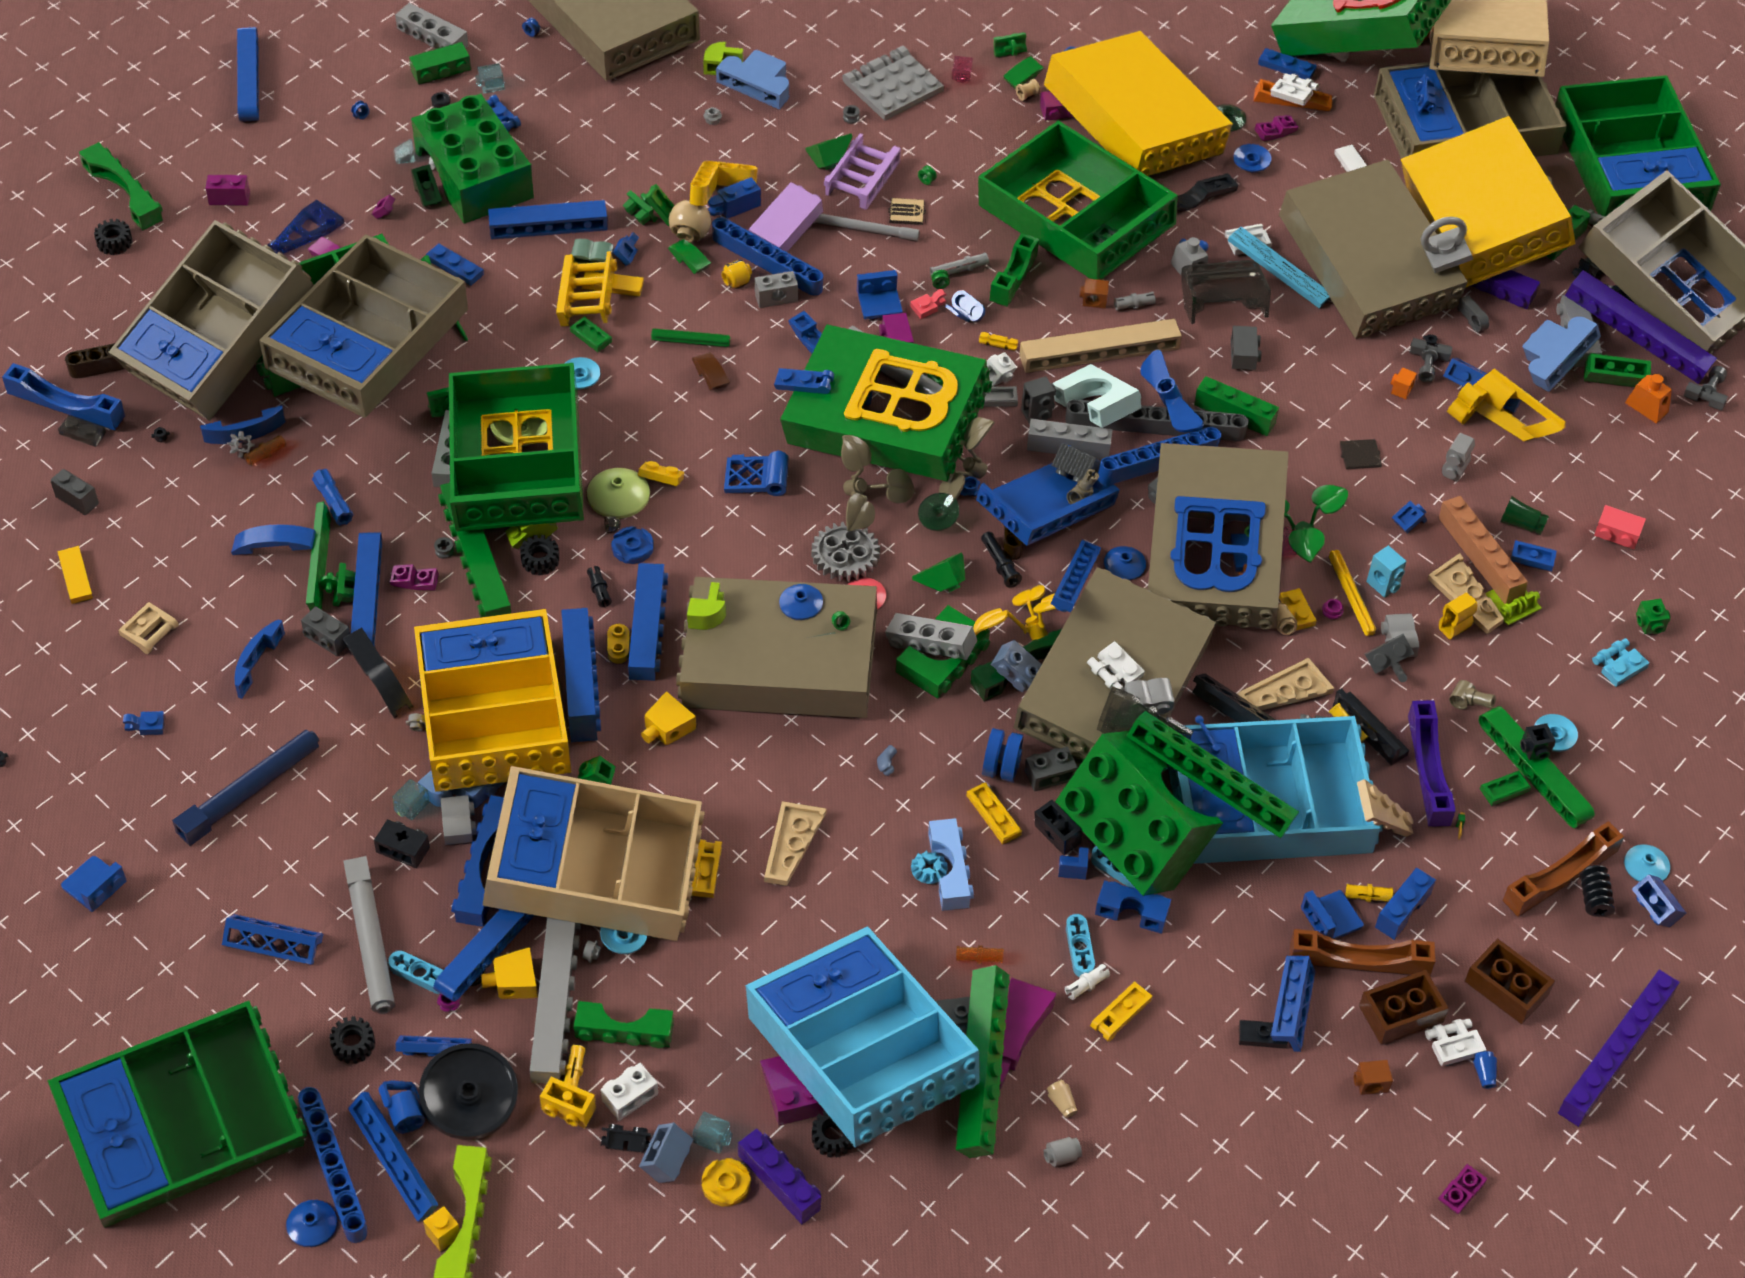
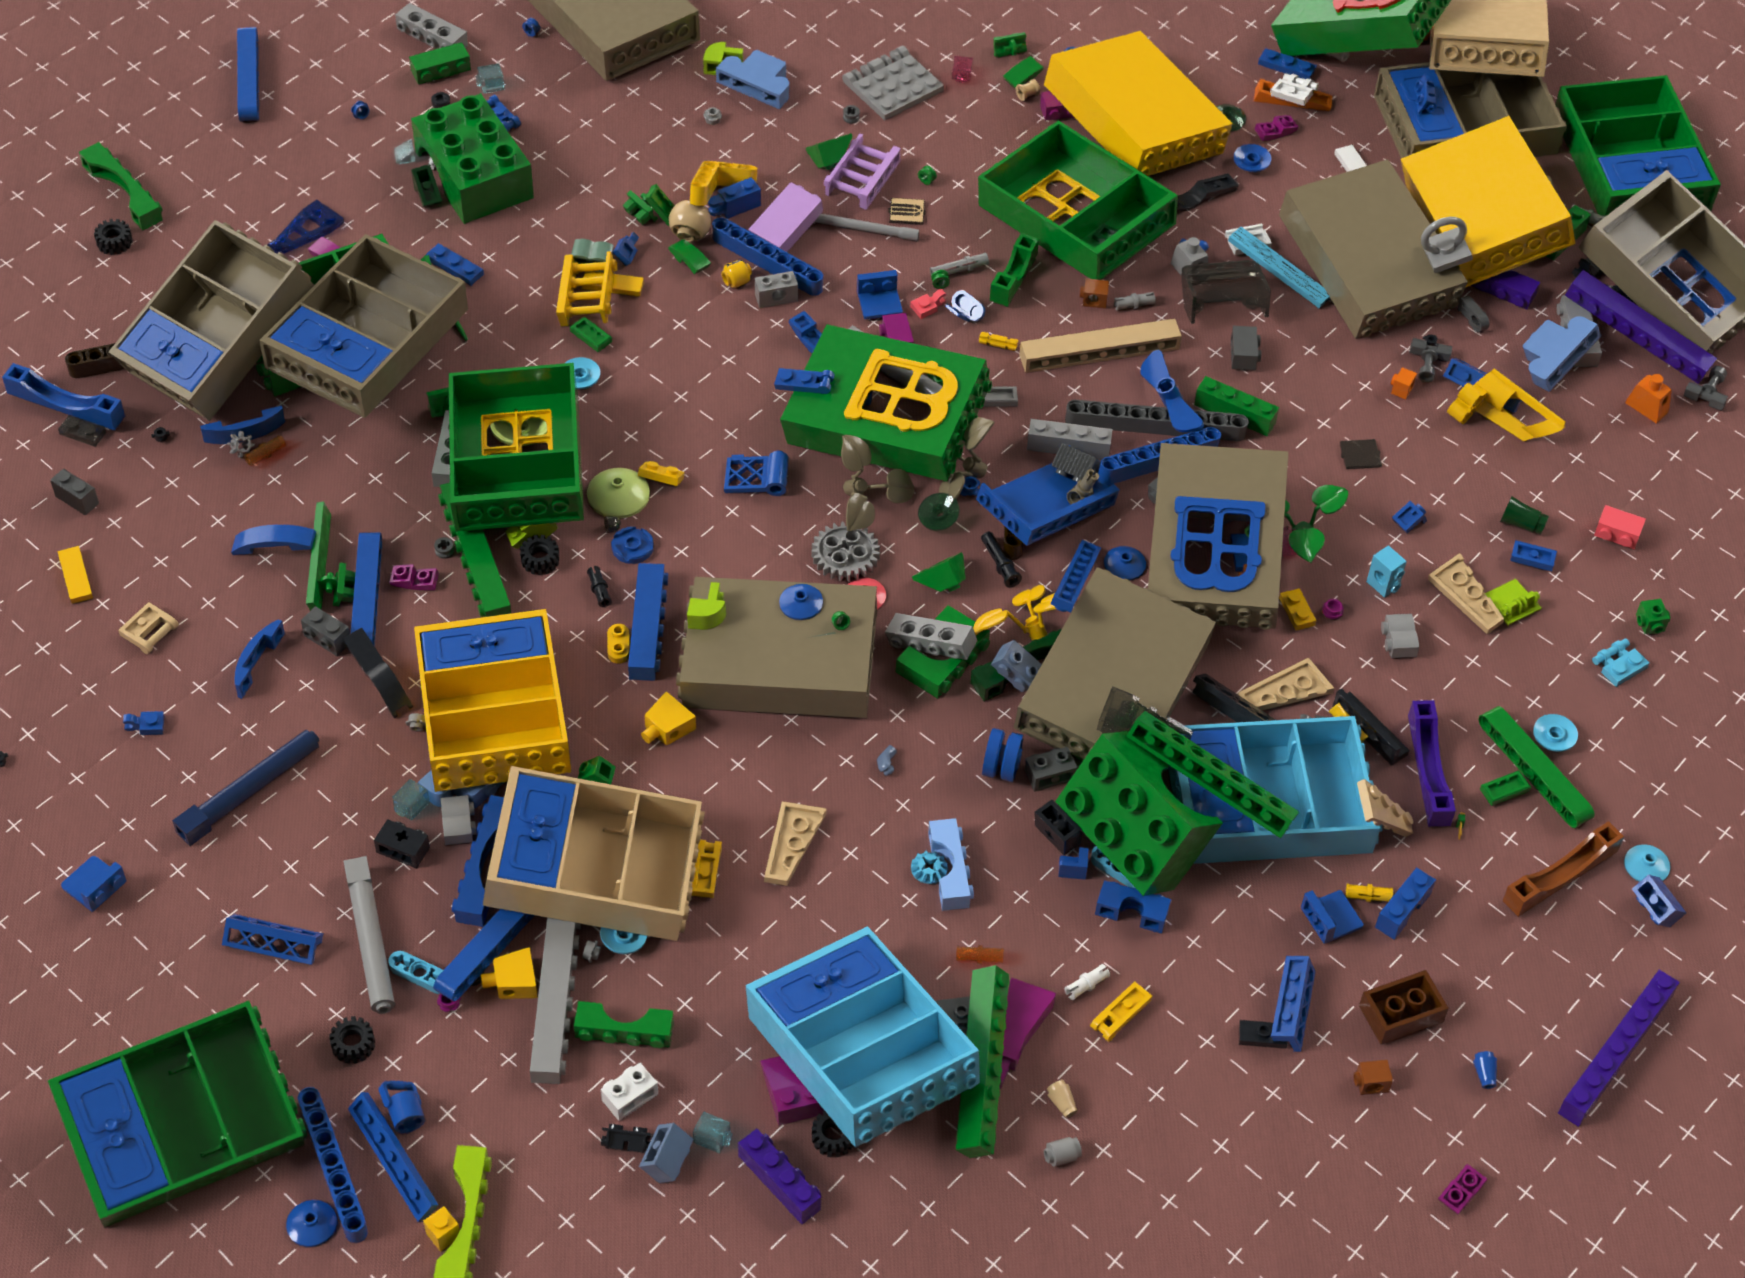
(227, 190): magenta brick -> none
(327, 486): blue axle -> none
(383, 206): magenta plate -> none
(430, 1045): blue plate -> none
(468, 1091): black dish -> none
(548, 219): blue brick -> none
(567, 1102): yellow brick -> none
(576, 1056): yellow pin -> none
(581, 675): blue brick -> none
(690, 337): green axle -> none
(712, 371): reddish brown slope -> none
(726, 1182): yellow tile -> none
(994, 813): yellow tile -> none
(1000, 368): white brick -> none
(1038, 399): dark grey brick -> none
(1083, 936): medium azure beam -> none
(1116, 396): light aqua arch -> none
(1119, 663): white plate -> none
(1153, 693): light grey brick -> none
(1215, 747): blue hinge -> none
(1286, 622): tan cone -> none
(1352, 593): yellow axle -> none
(1389, 655): dark grey plate -> none
(1400, 958): dark orange arch -> none
(1457, 1047): white plate -> none
(1458, 457): light grey brick -> none
(1458, 615): yellow brick -> none
(1466, 694): dark tan pin -> none
(1482, 549): nougat brick -> none
(1509, 981): reddish brown brick -> none
(1537, 742): black brick -> none
(1597, 891): black piece -> none
(1616, 370): green brick -> none

